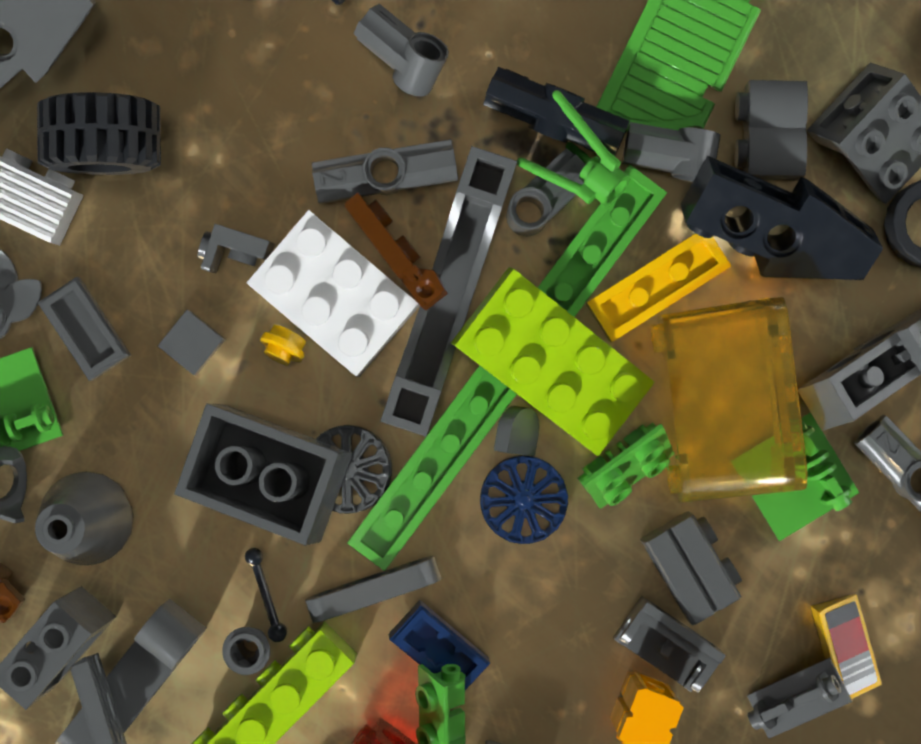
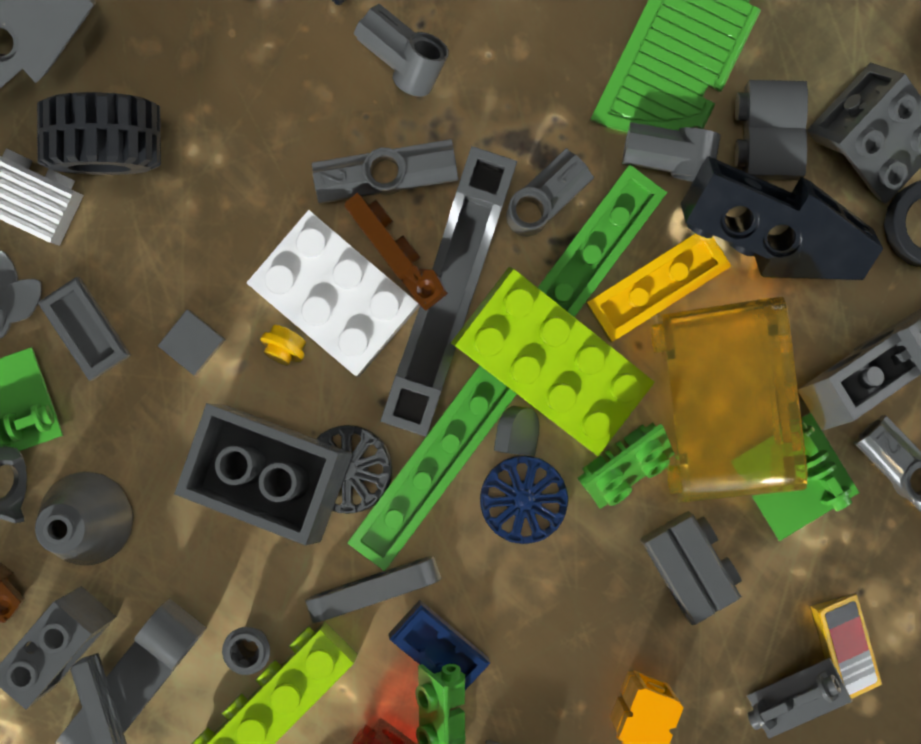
(242, 247): dark grey bracket -> none
(277, 630): black hinge -> none
(535, 105): black piece -> none
(600, 175): bright green plant -> none
(669, 645): dark grey hinge -> none

